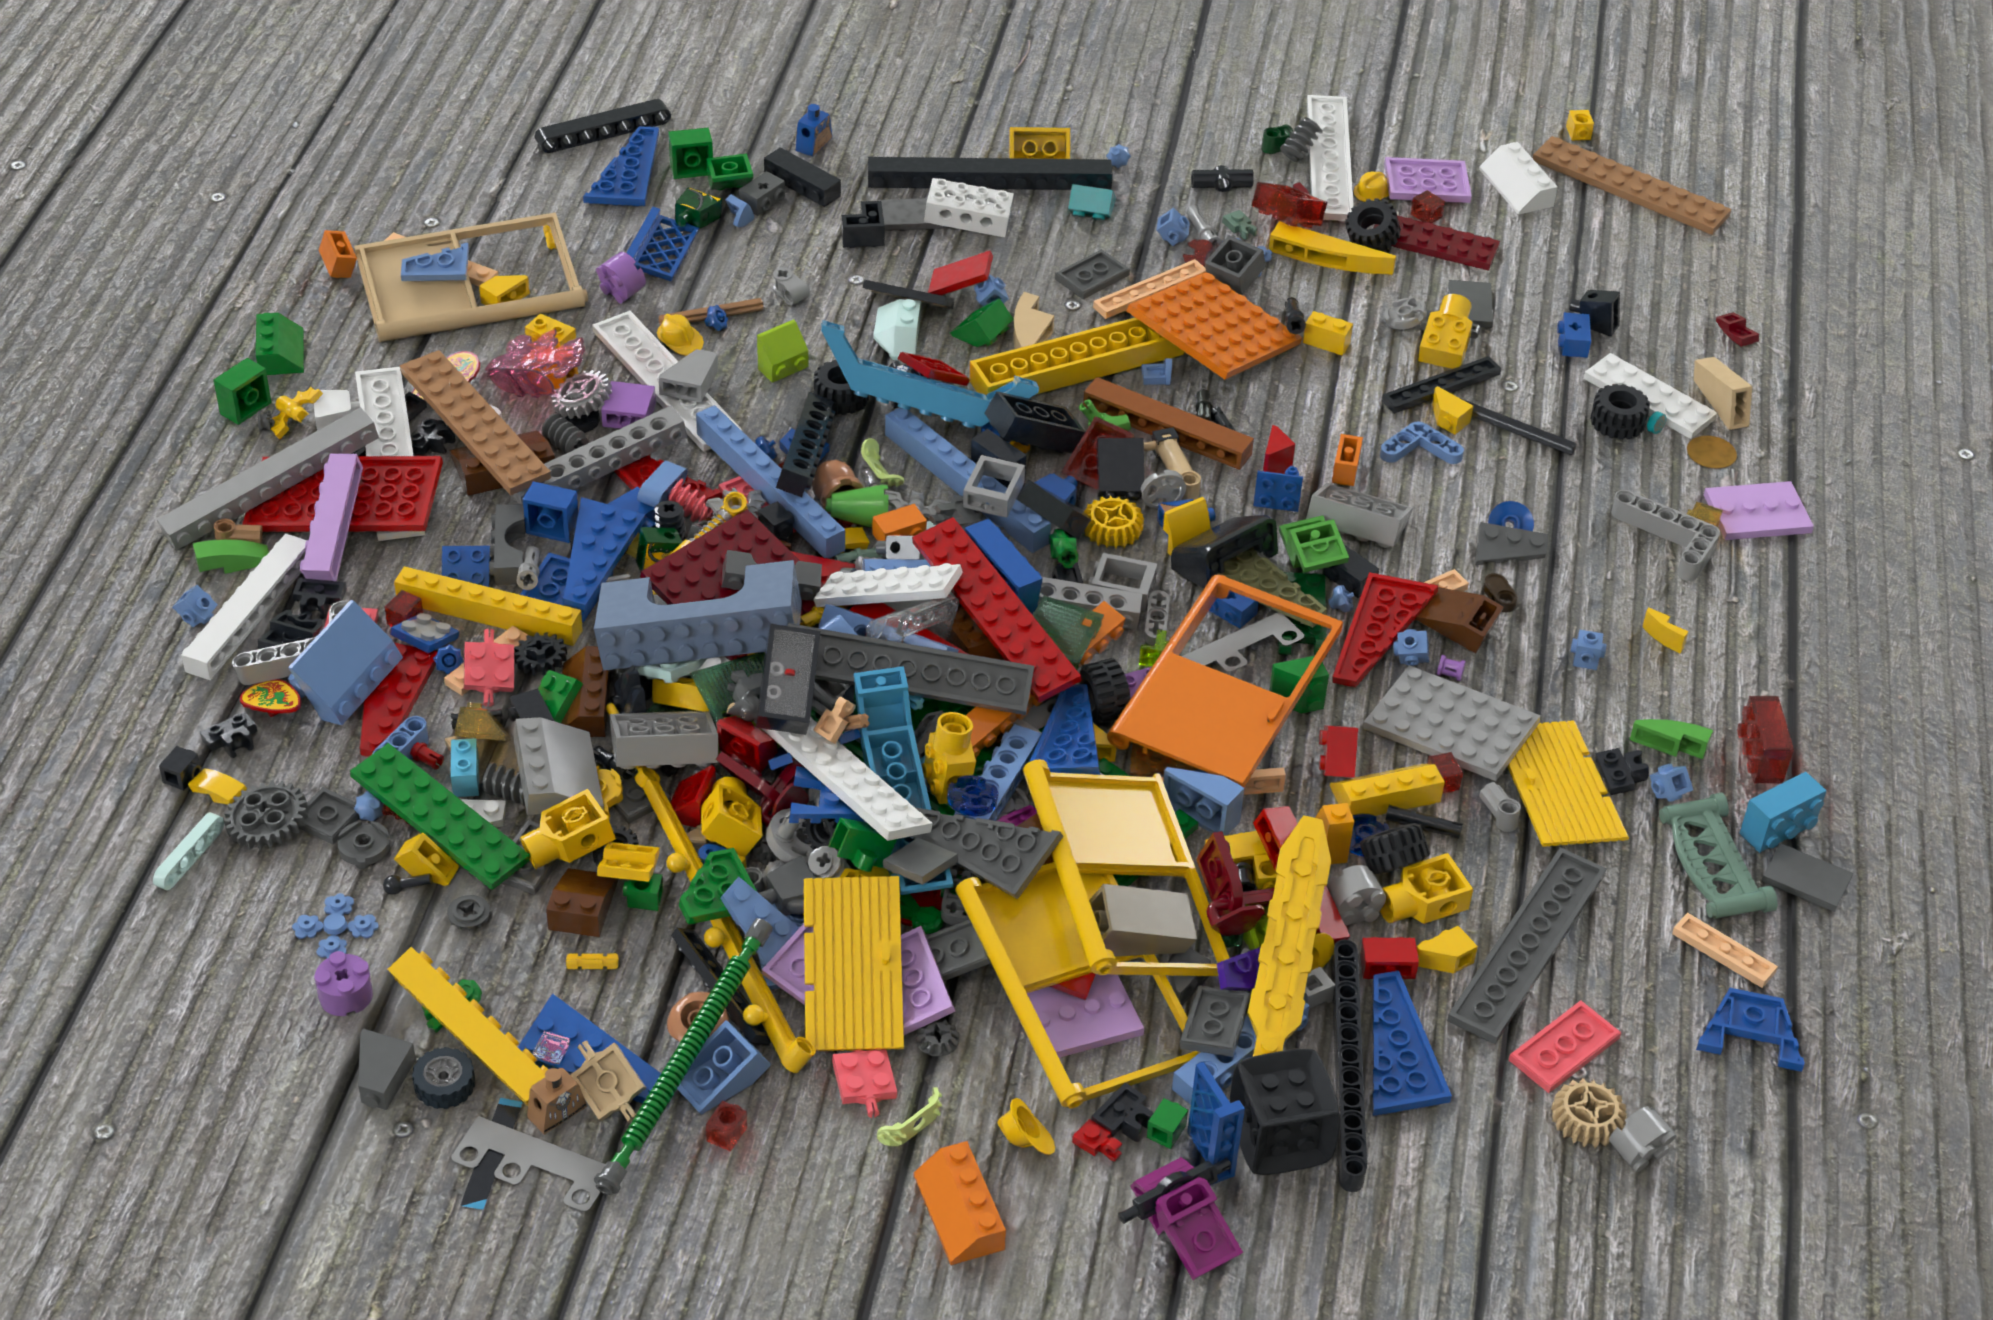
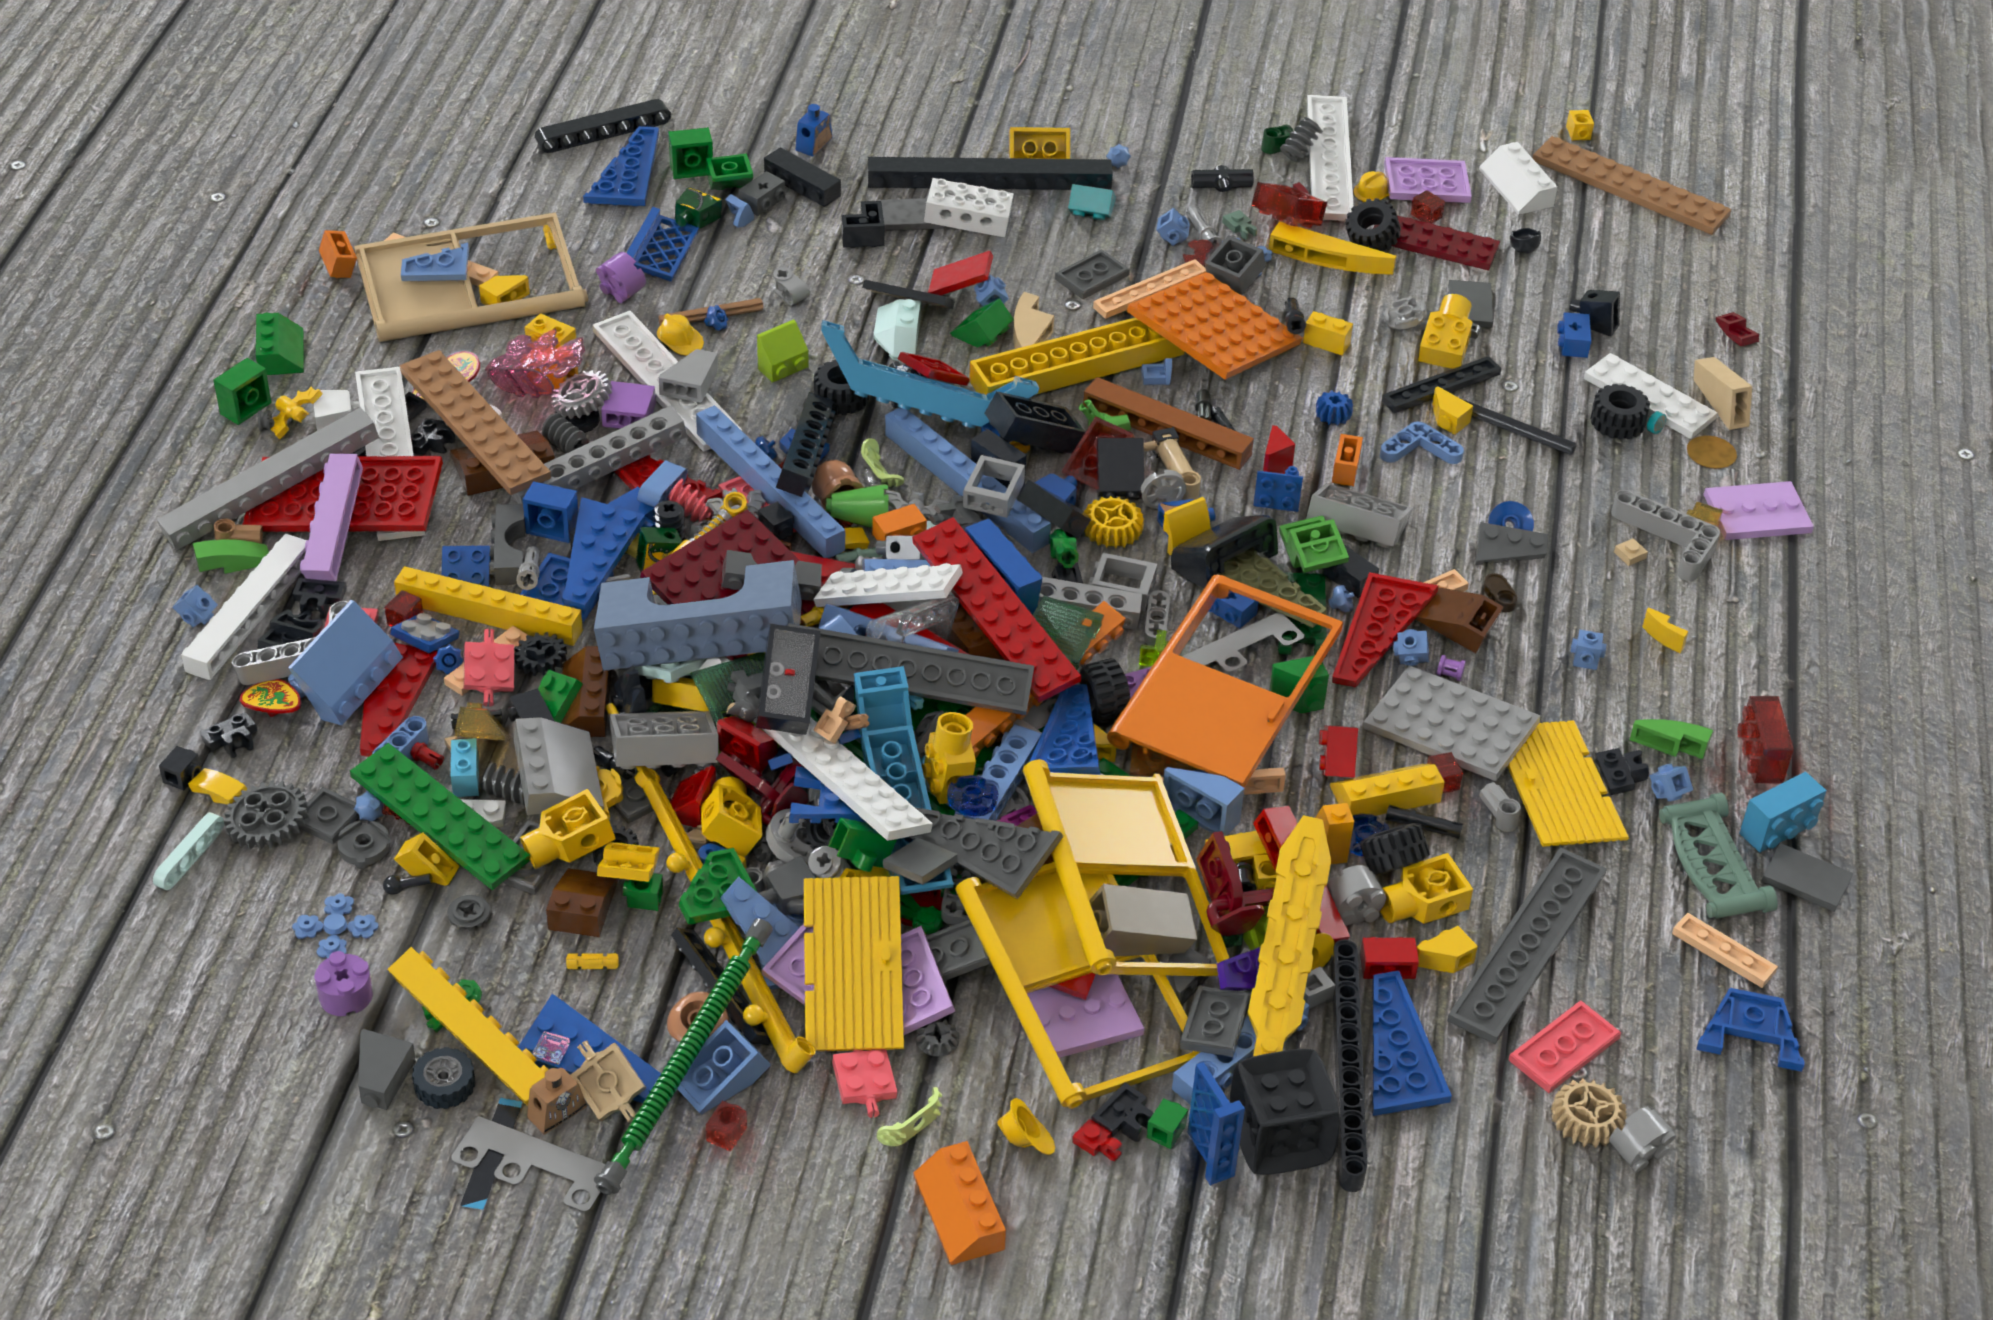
(1184, 1206): magenta piece -> none
(1334, 408): none -> blue gear
(1525, 240): none -> black hair
(1630, 552): none -> tan plate

